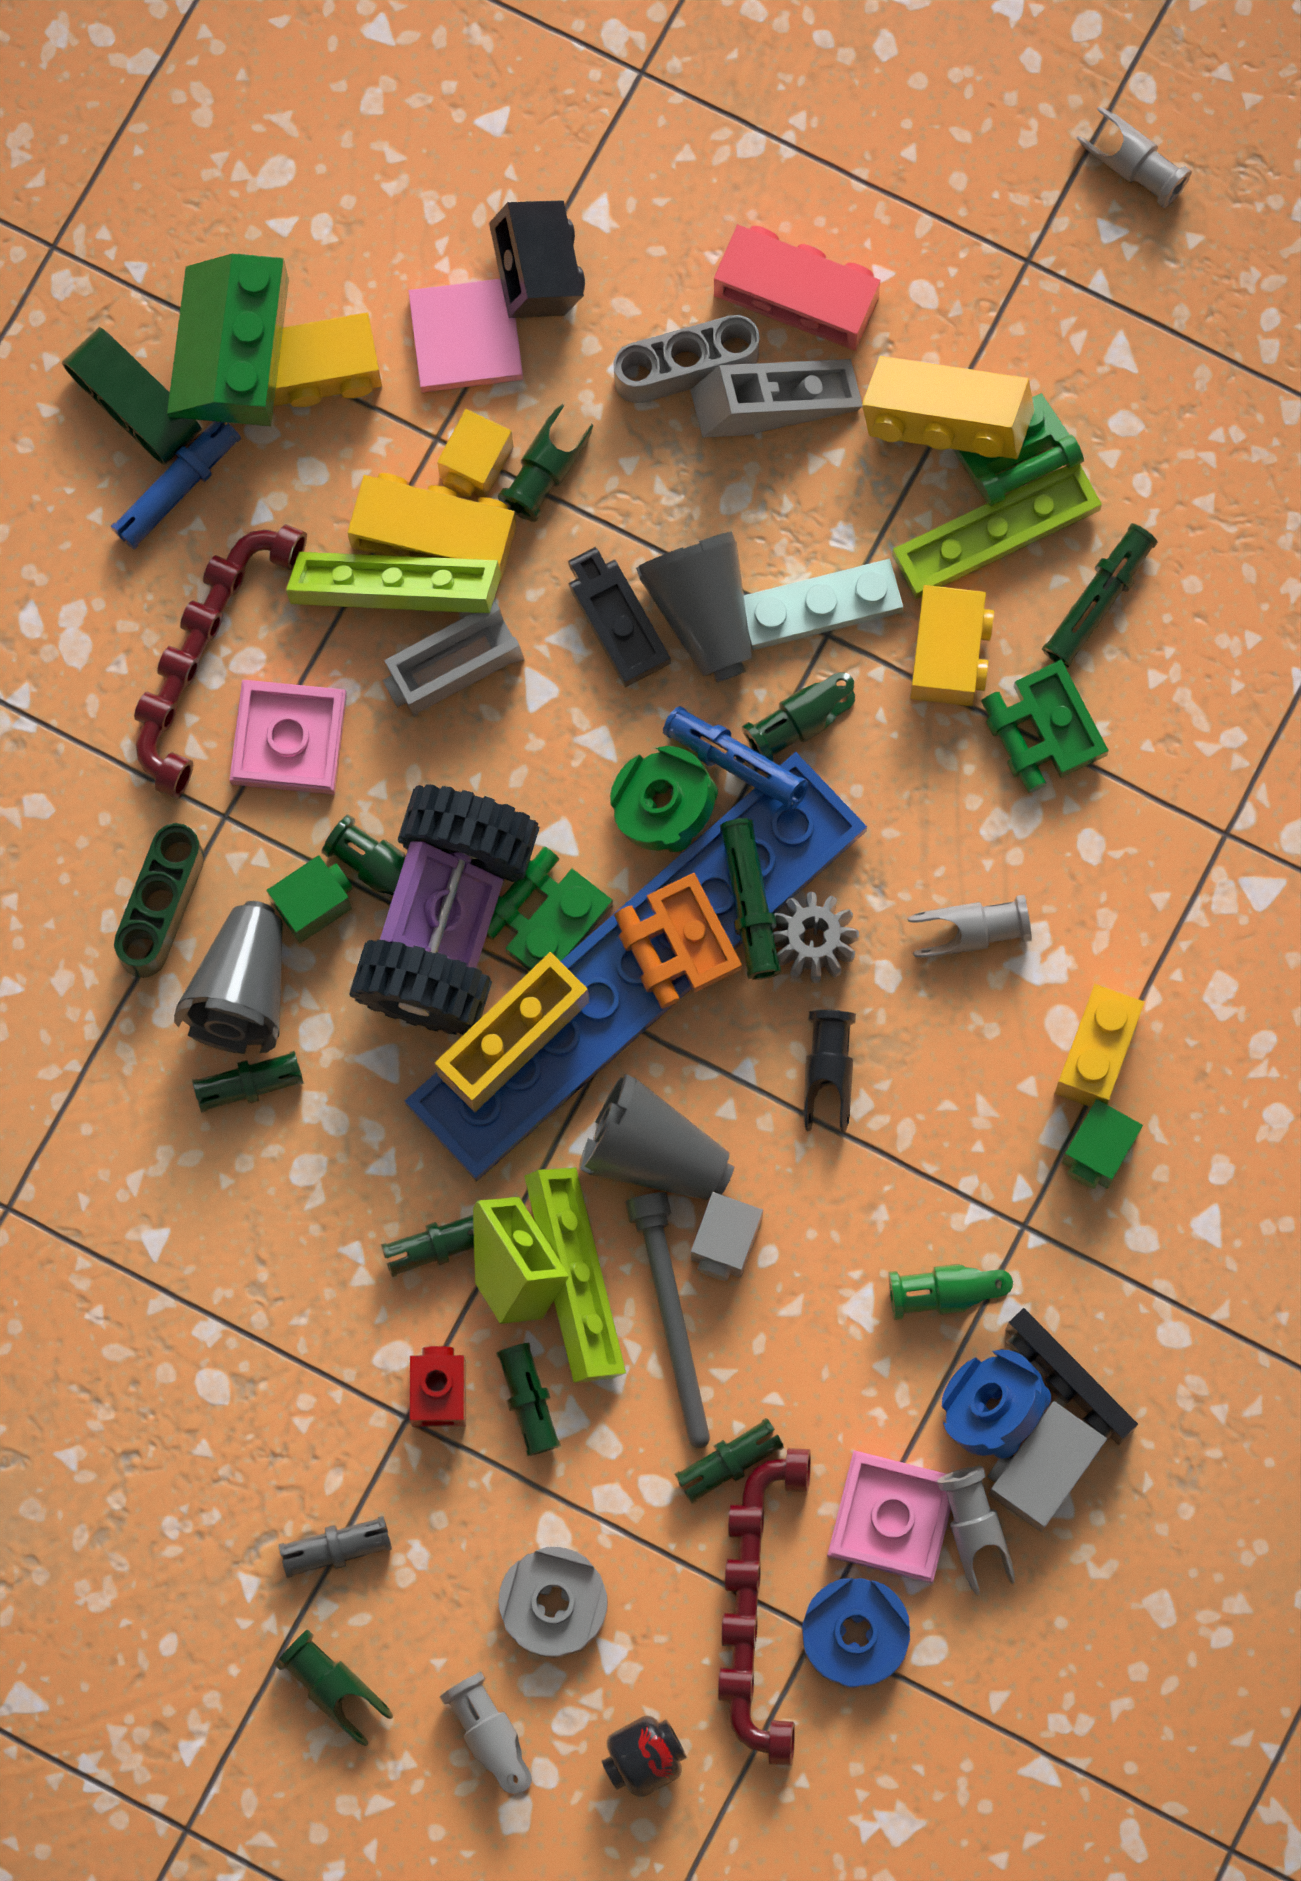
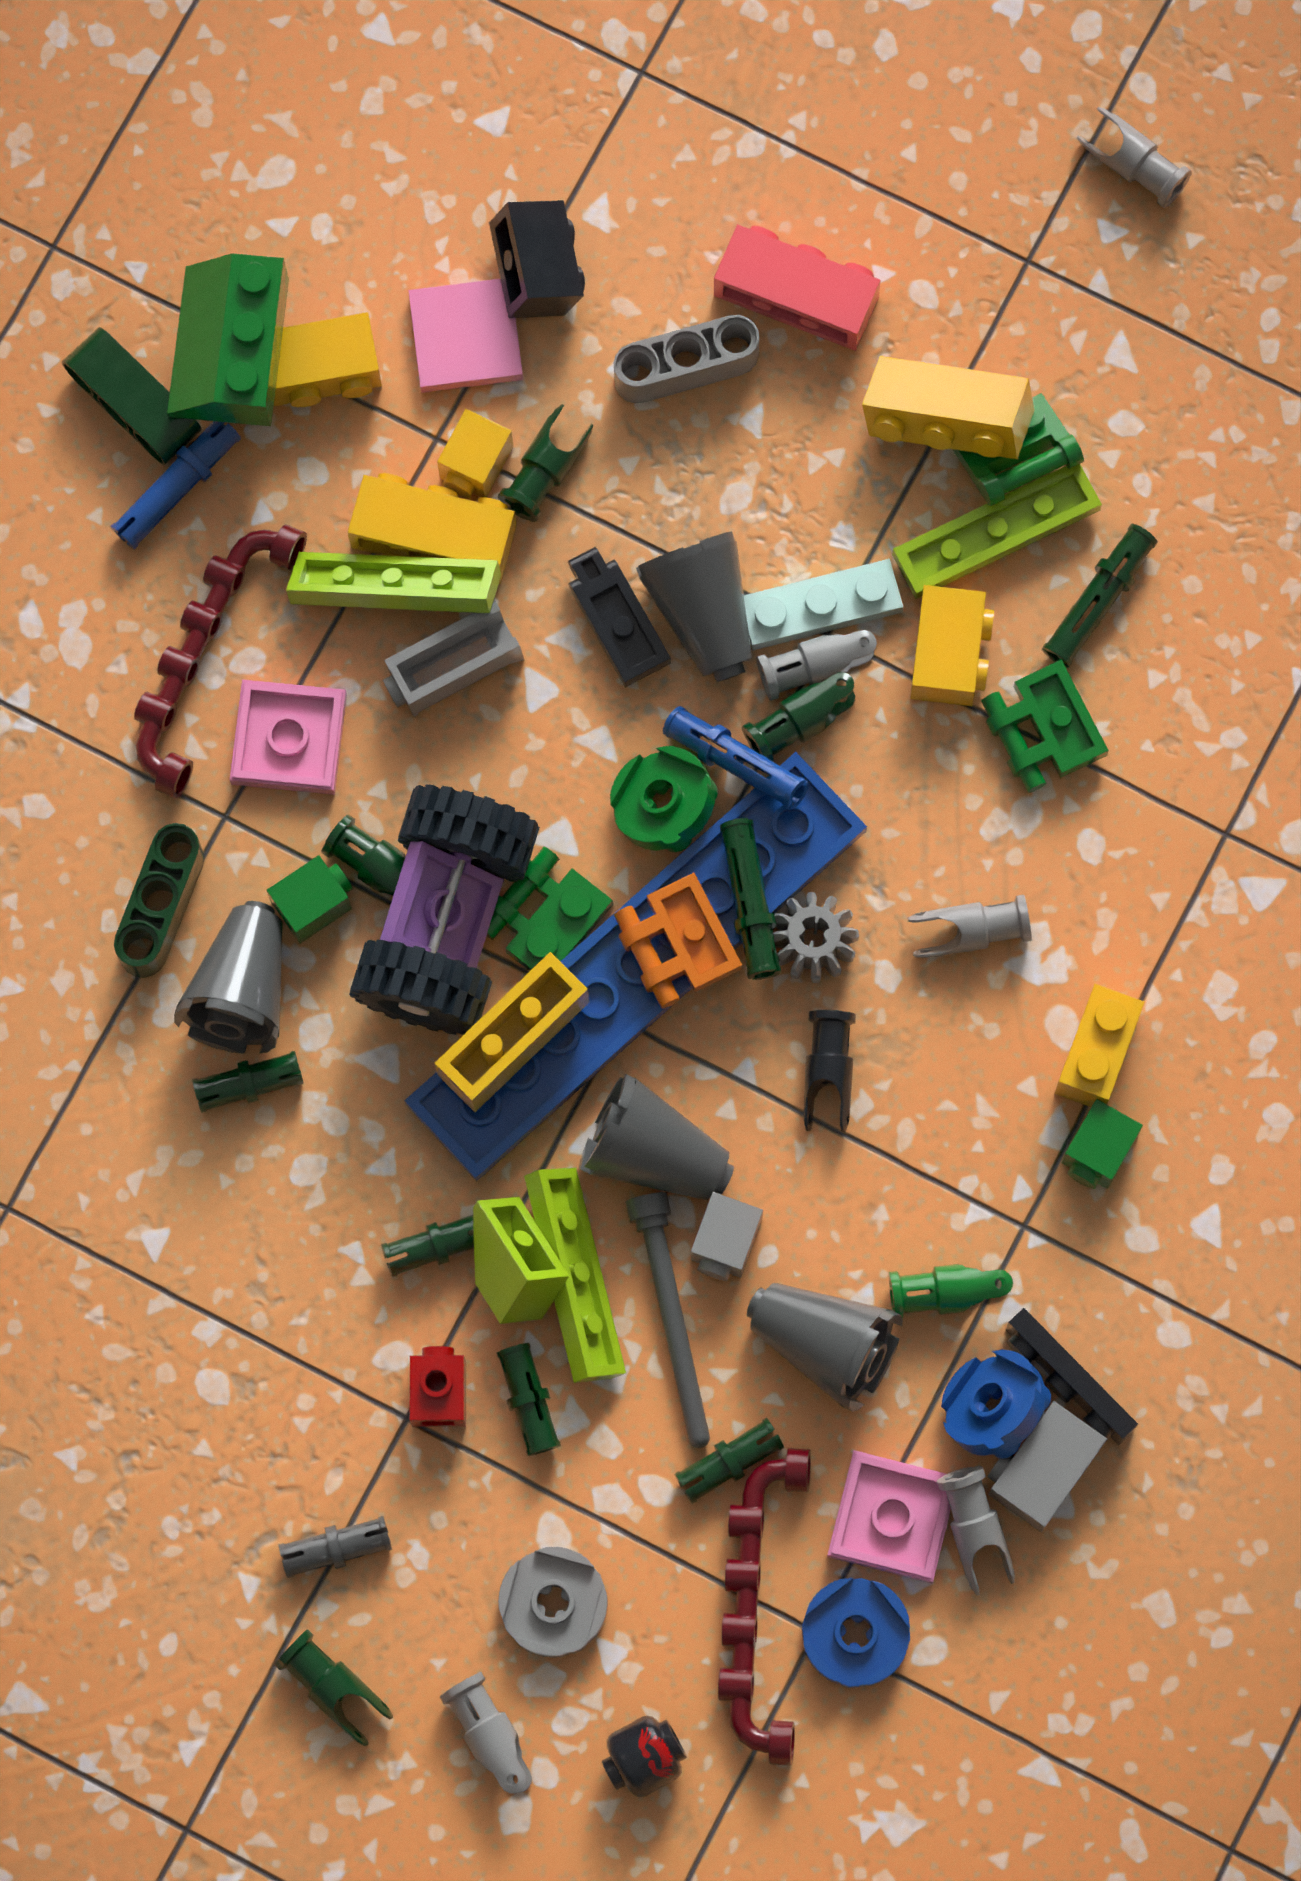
(773, 395): light grey slope -> none
(815, 661): none -> light grey piece
(827, 1338): none -> dark grey cone

